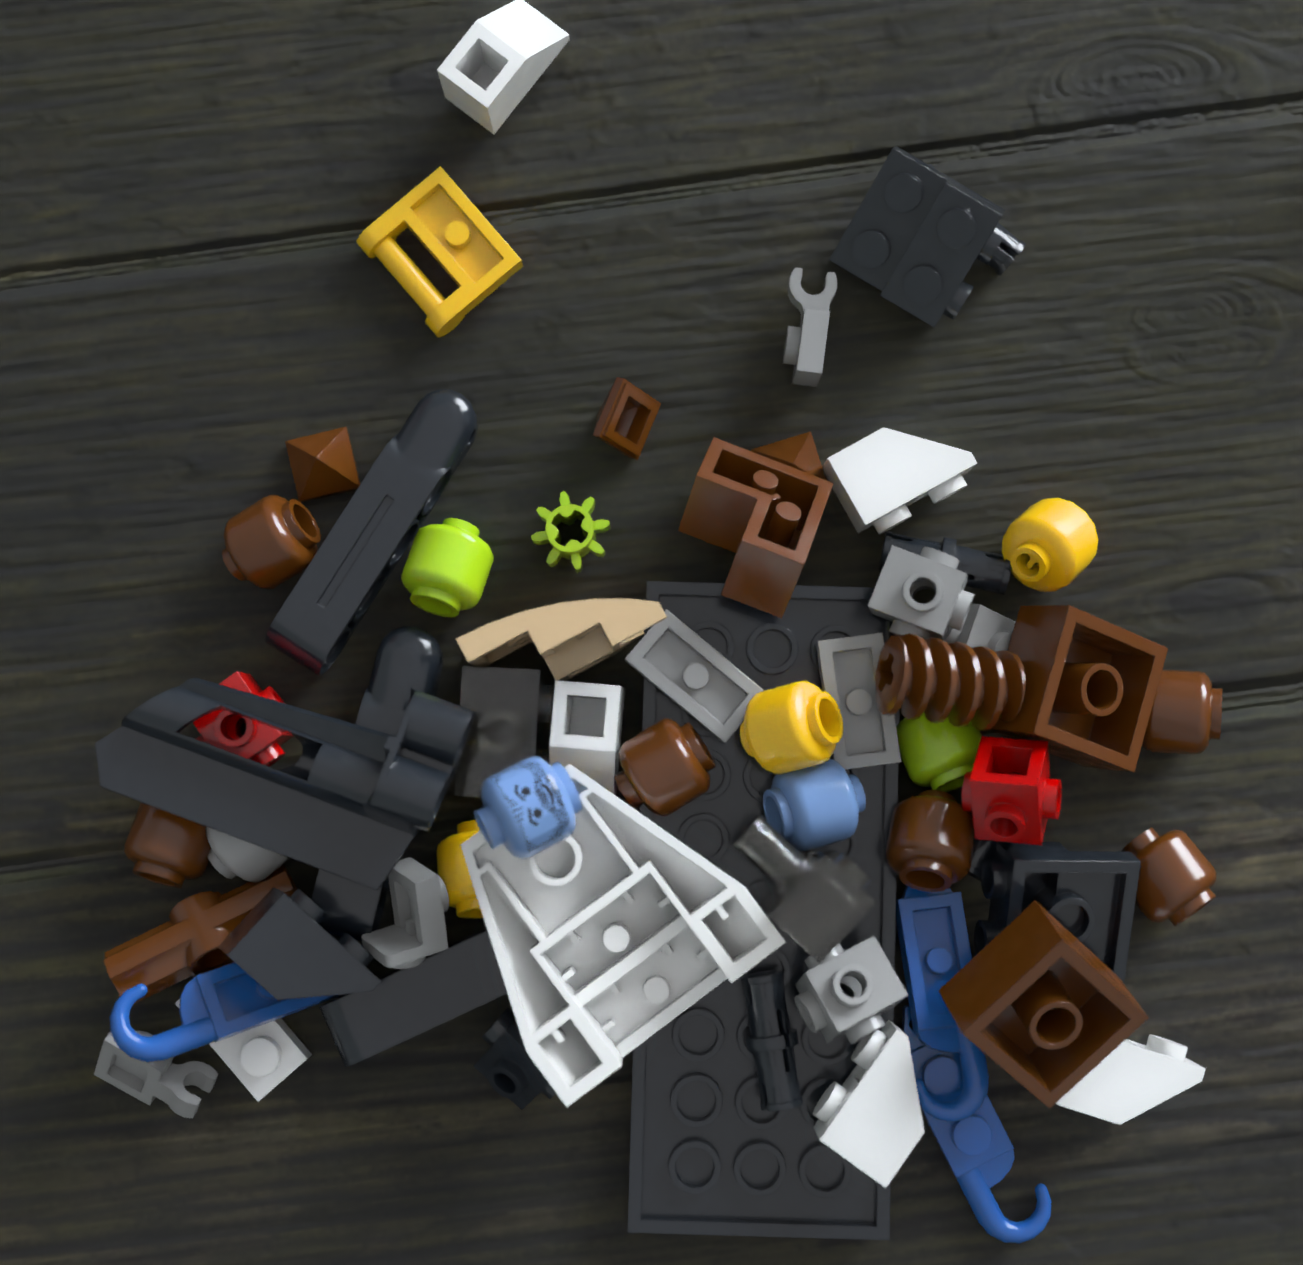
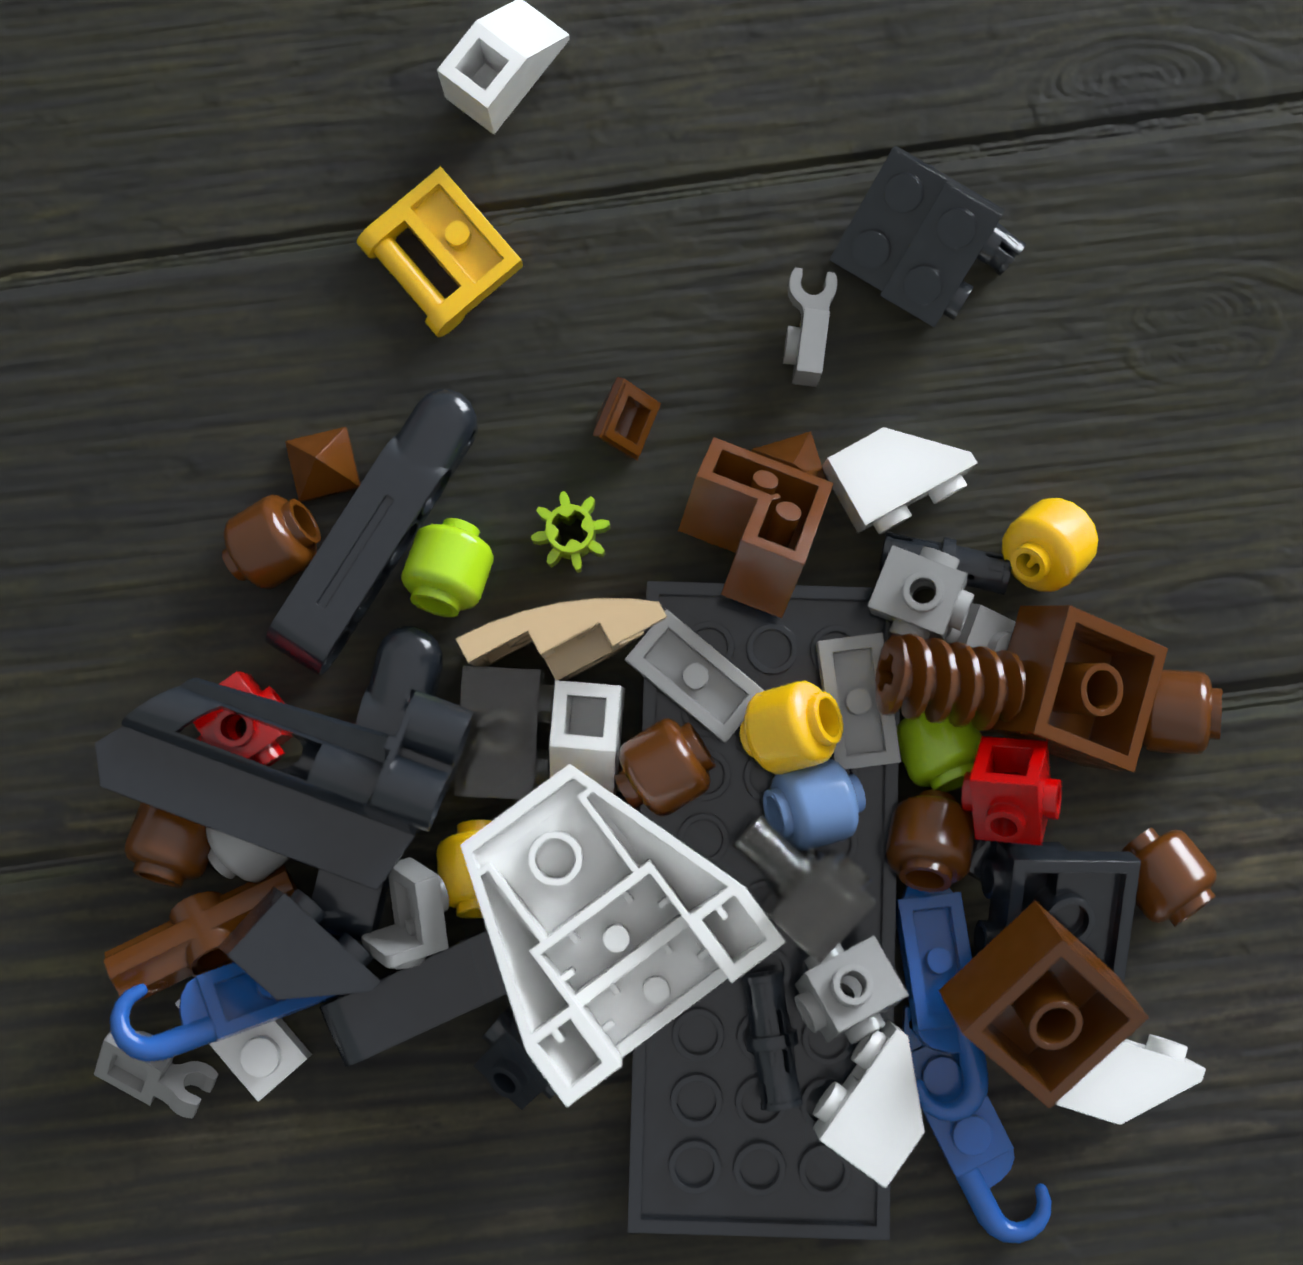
(528, 807): medium blue head -> none

